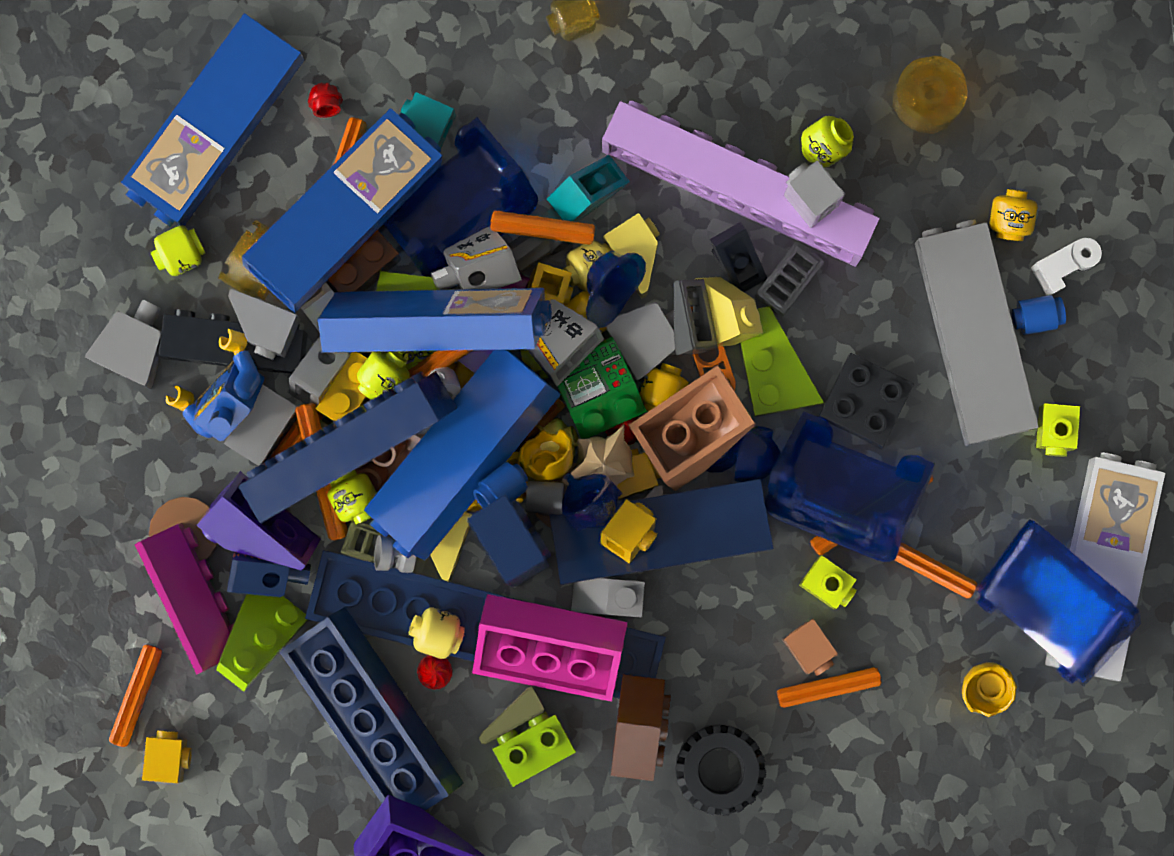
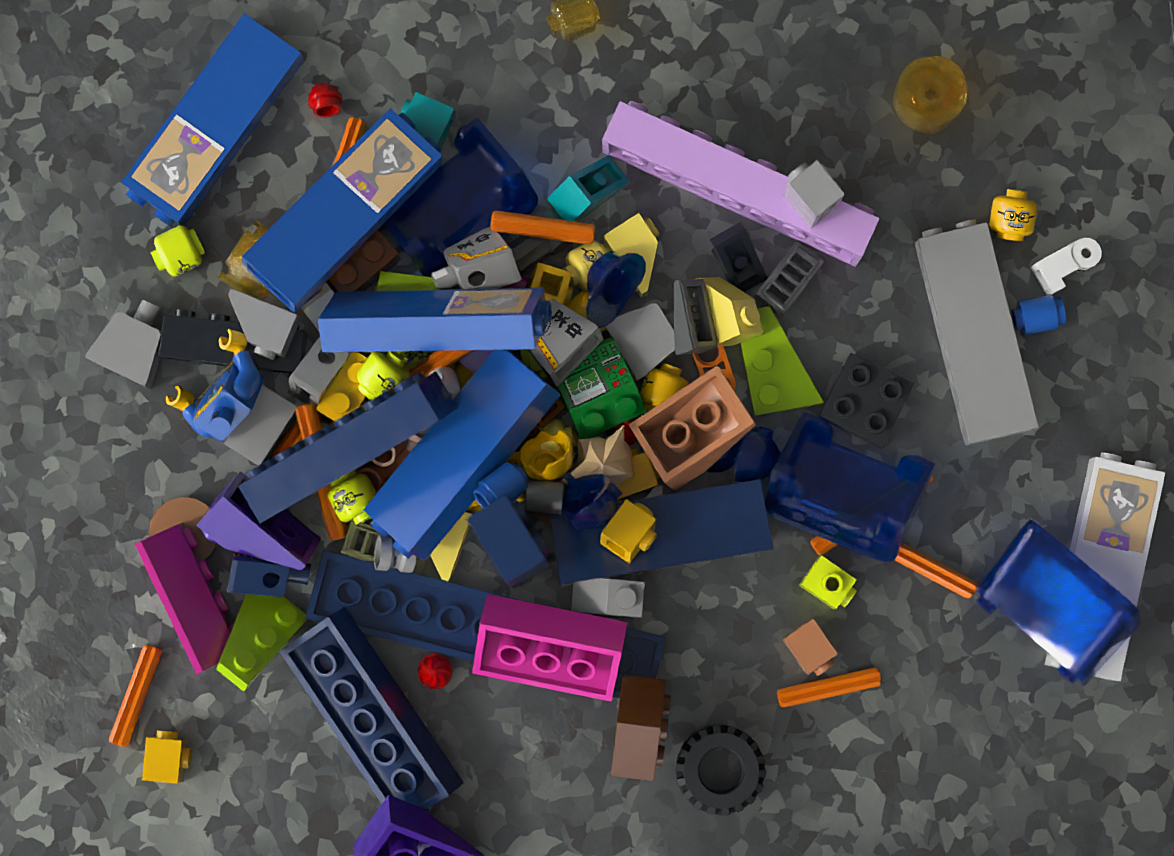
(436, 633): light yellow head -> none
(520, 711): olive slope -> none
(533, 749): lime brick -> none
(827, 141): neon yellow head -> none
(988, 689): yellow hair -> none
(1058, 429): neon yellow brick -> none

